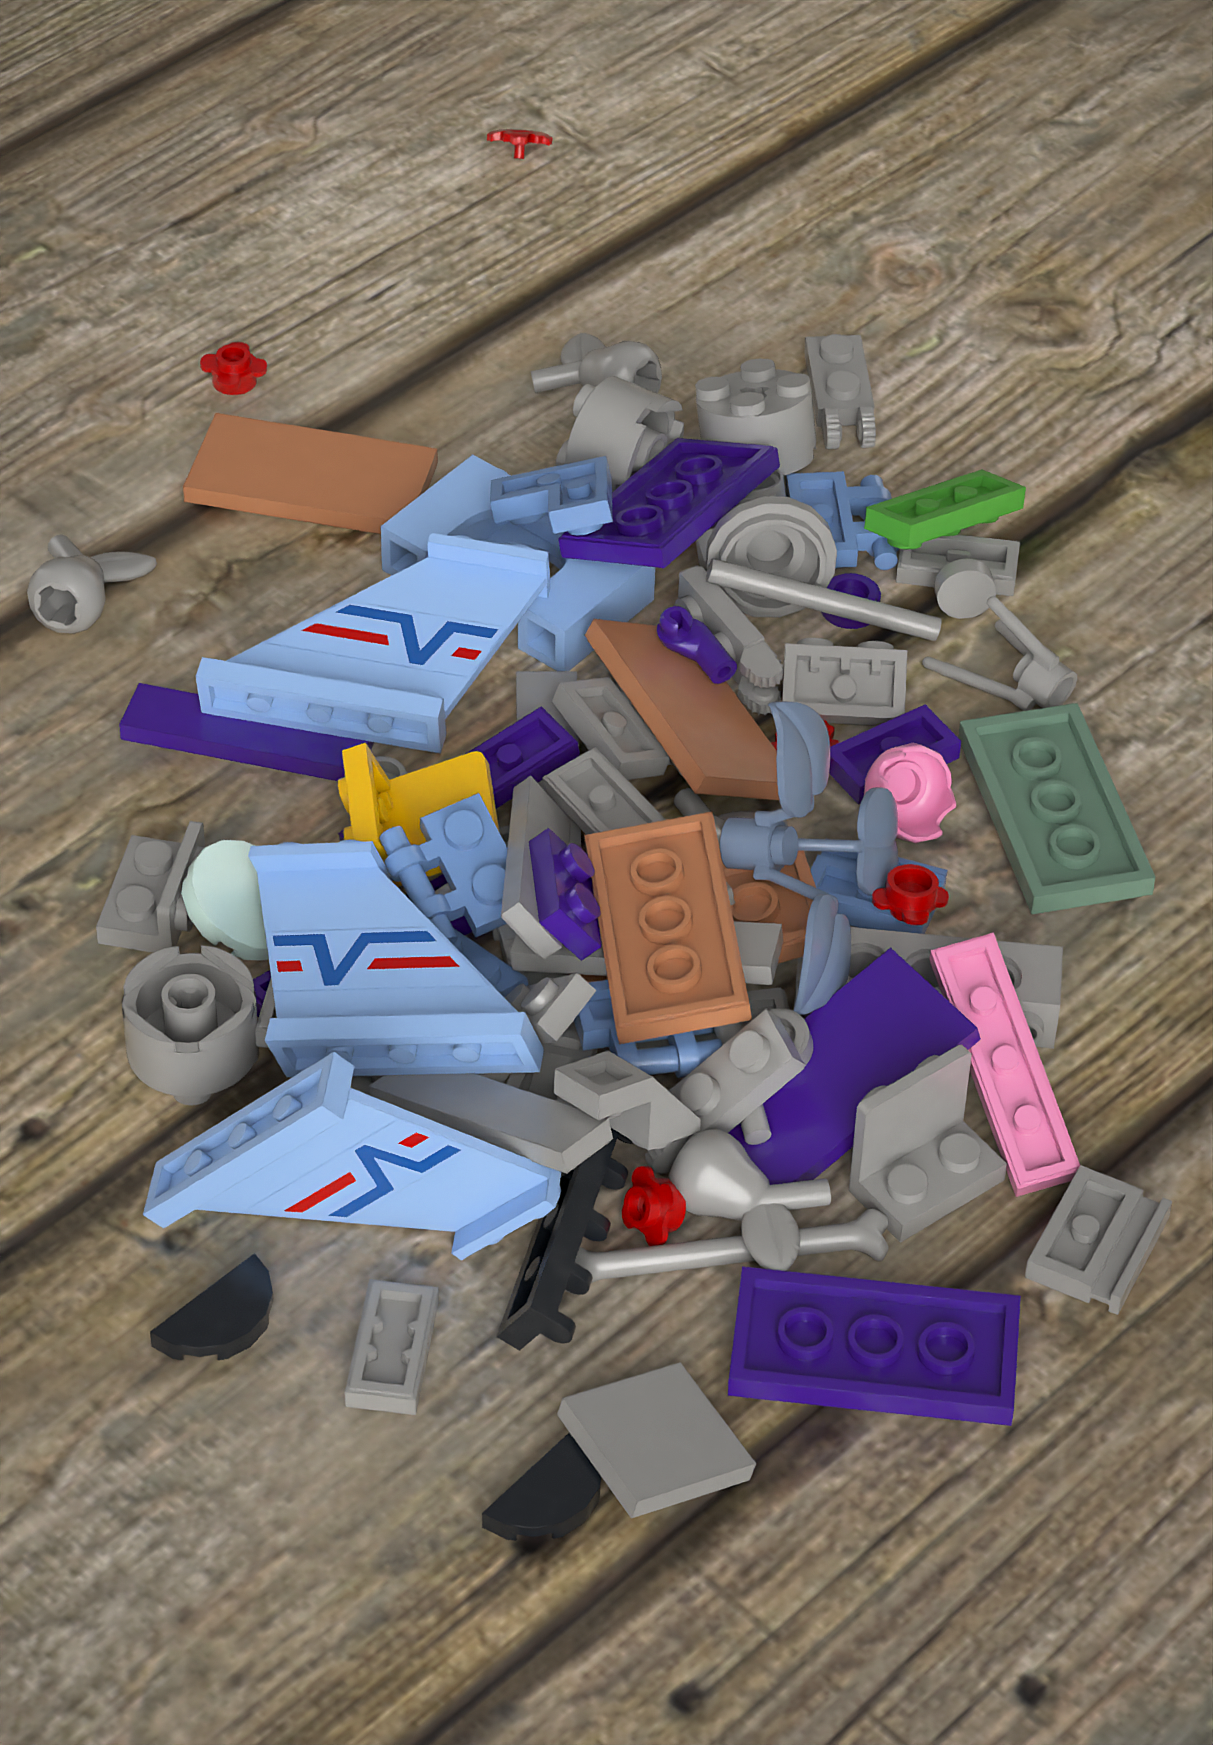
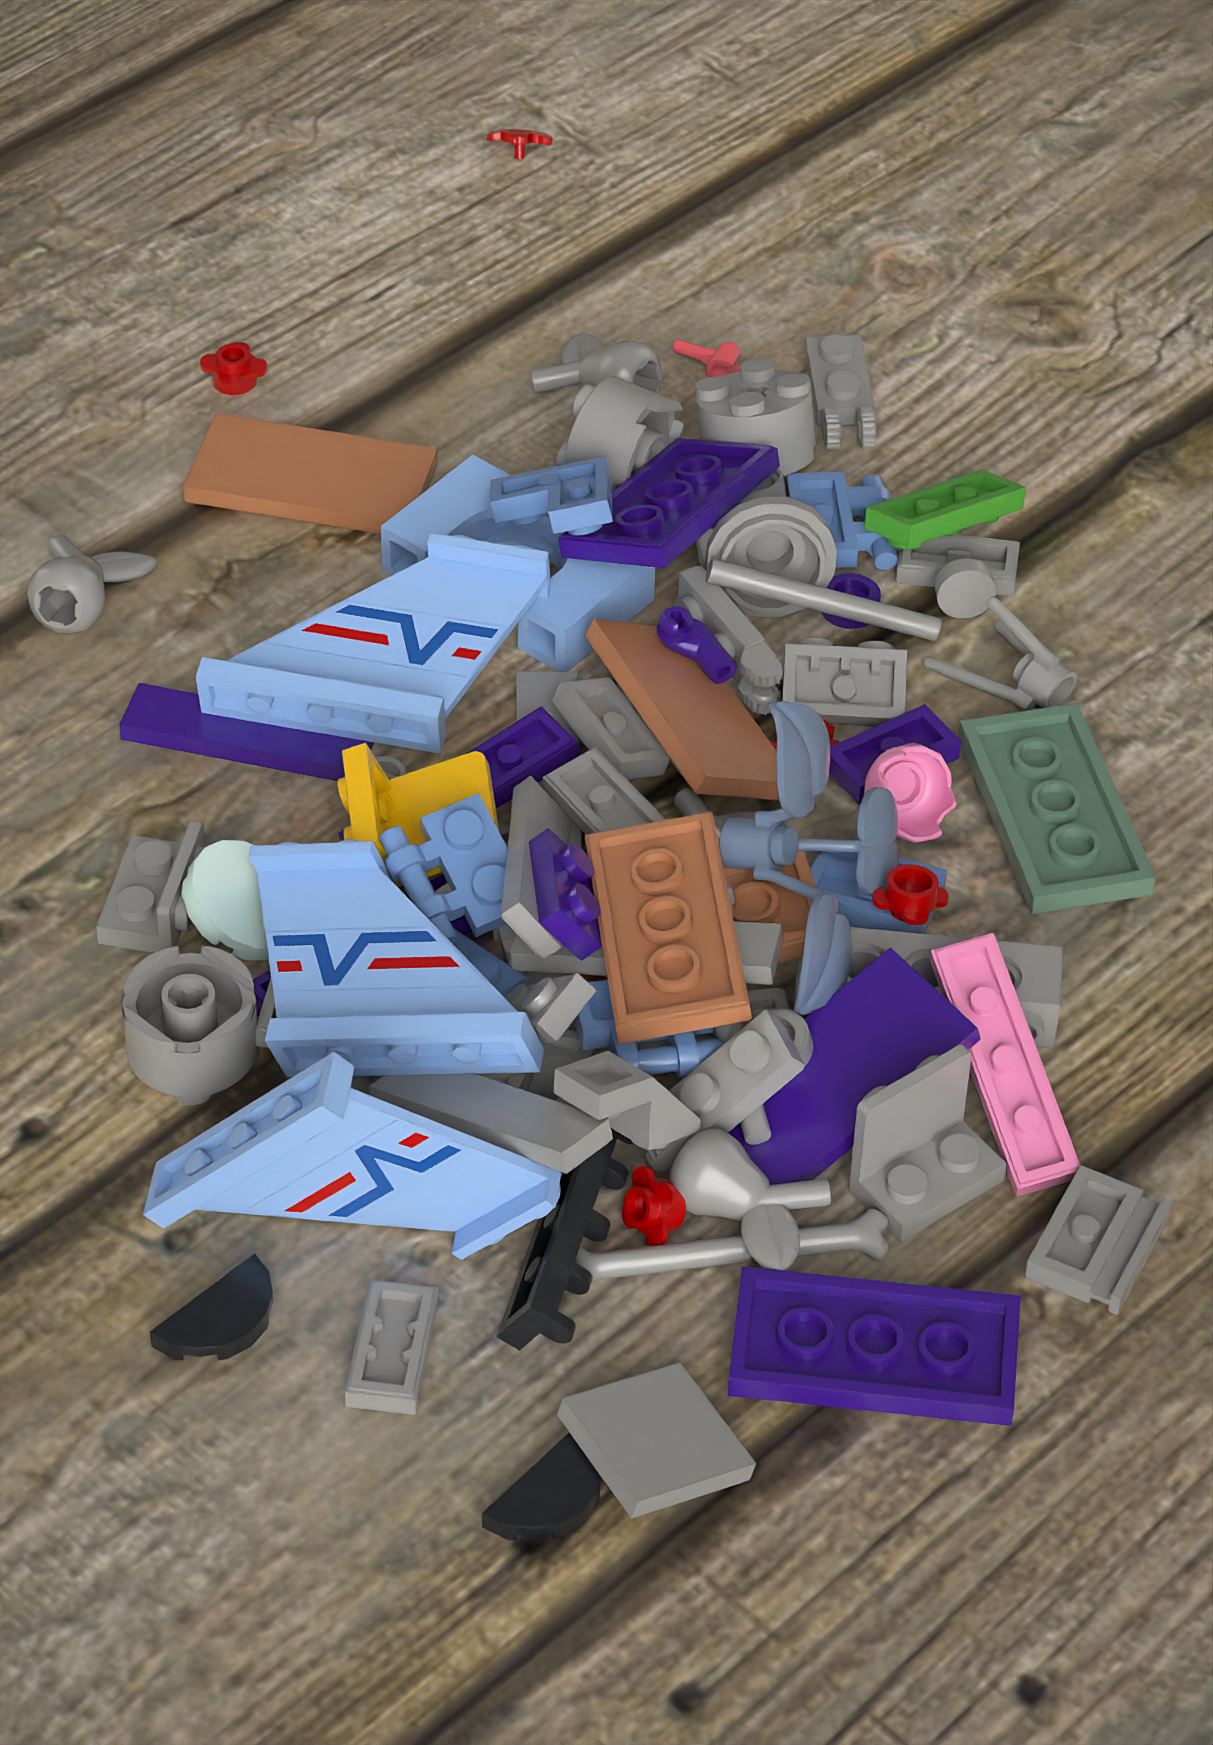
(718, 362): none -> coral hand

